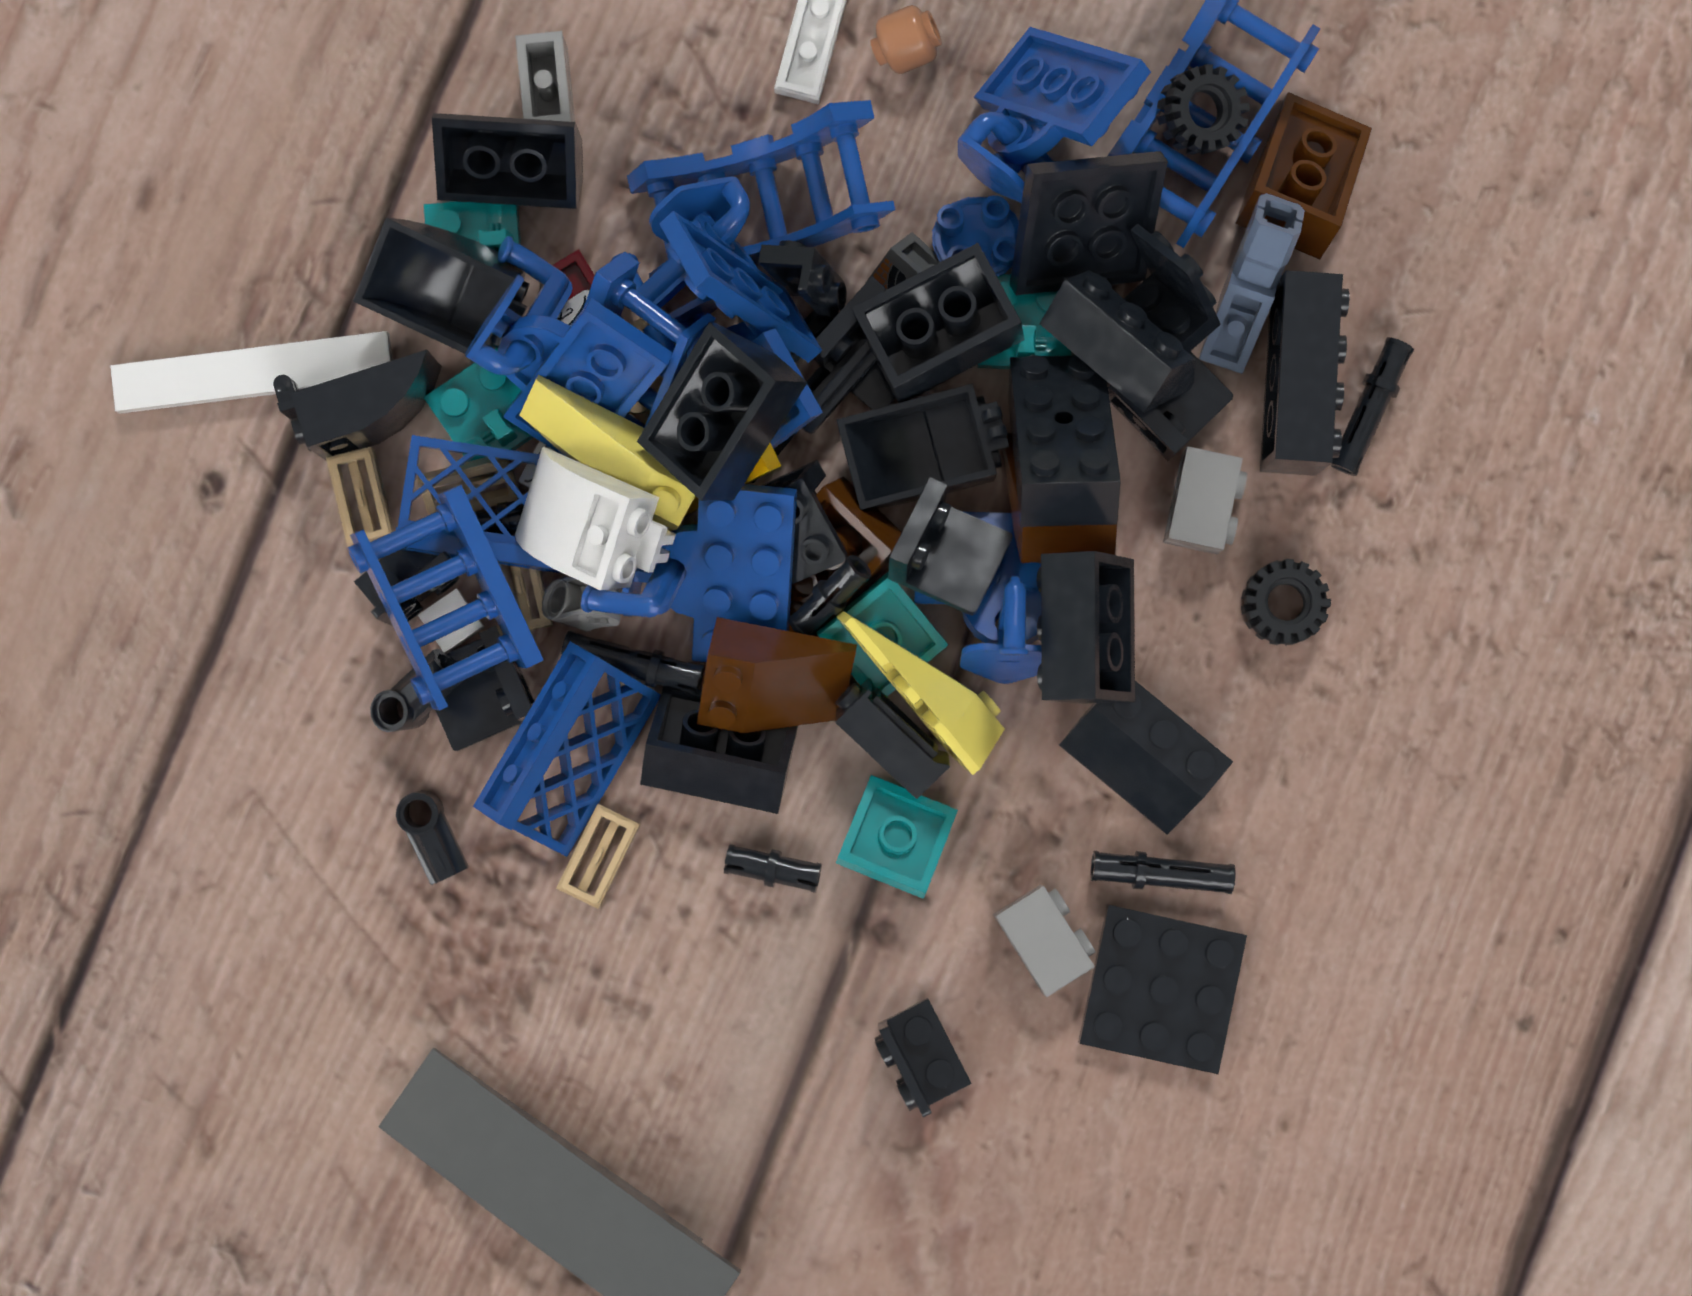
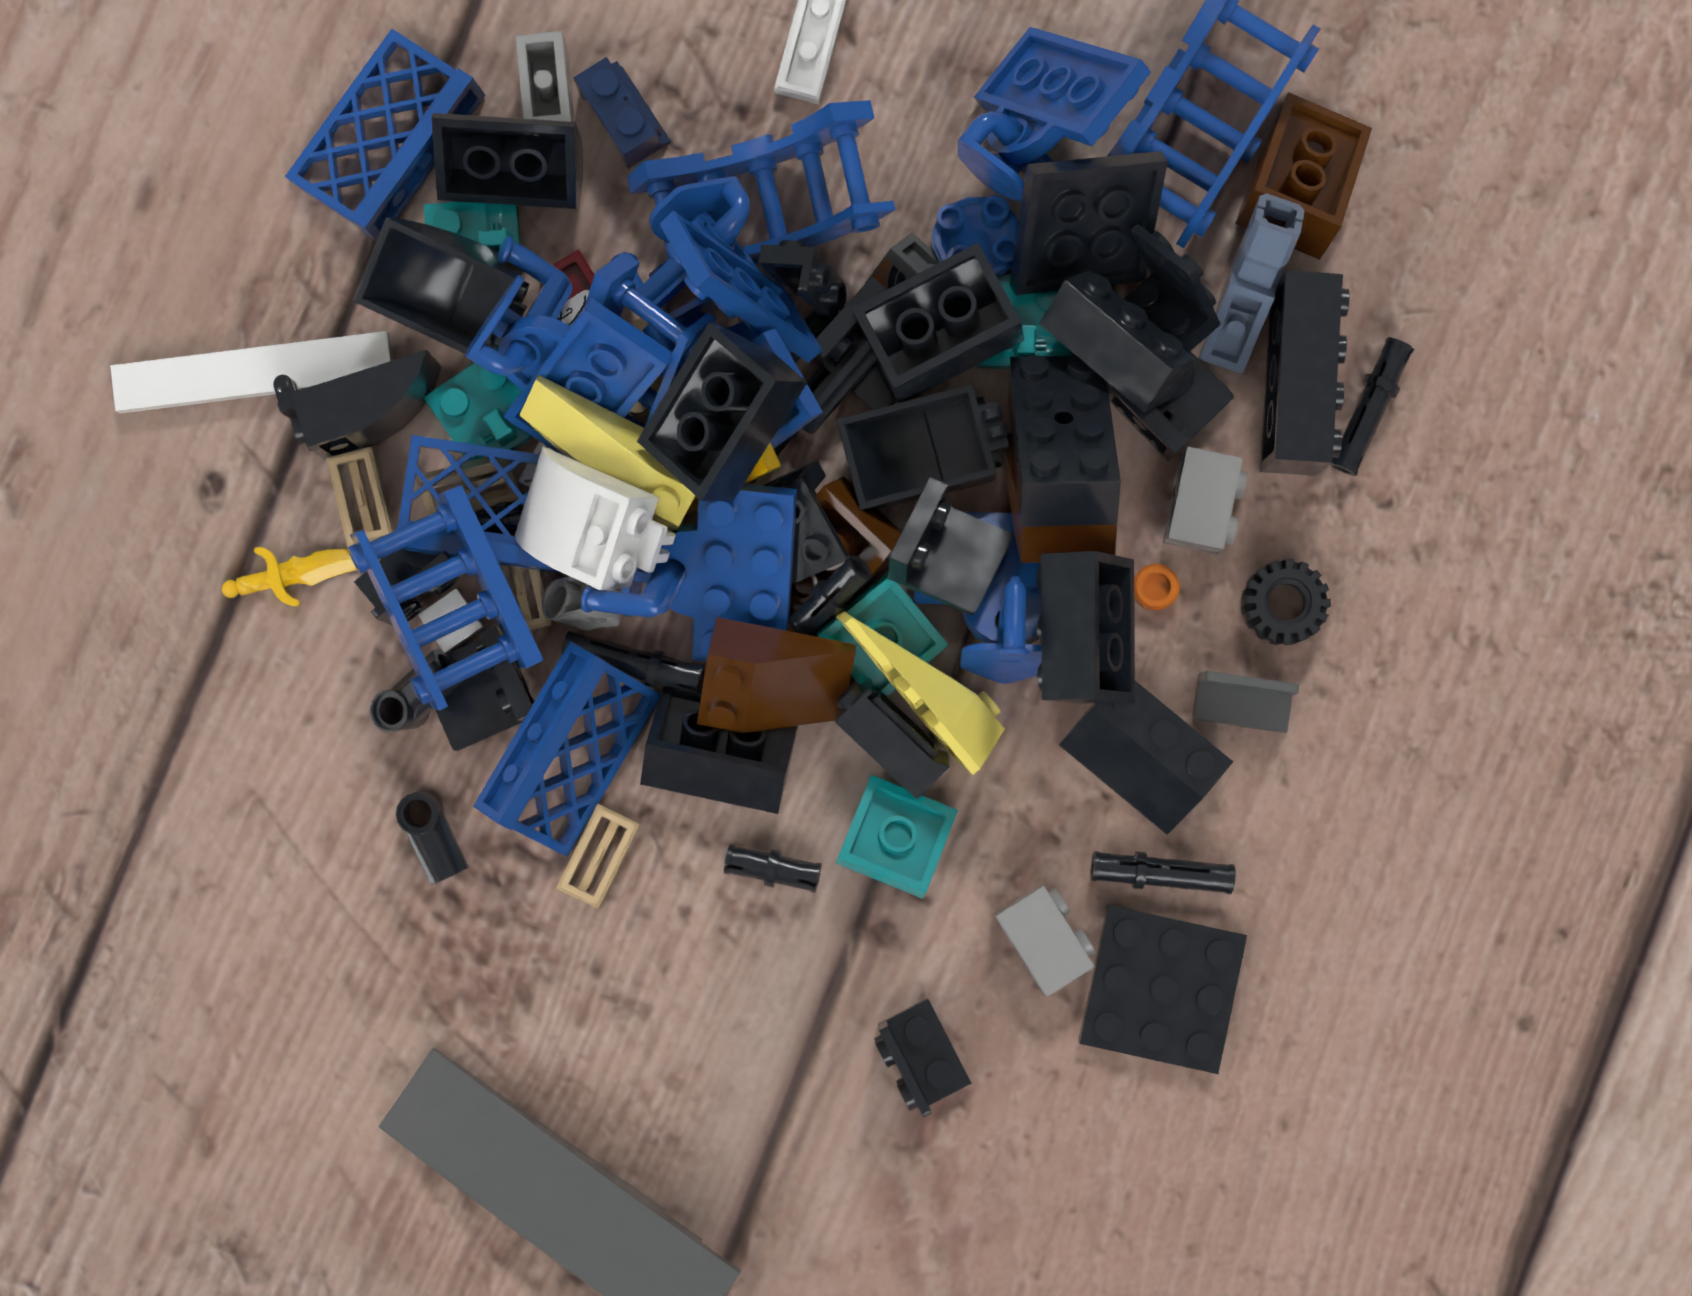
(296, 570): none -> yellow piece
(410, 162): none -> blue fence
(621, 111): none -> dark blue window
(906, 39): nougat head -> none
(1156, 587): none -> orange tile
(1227, 103): black tyre -> none
(1243, 701): none -> dark grey panel

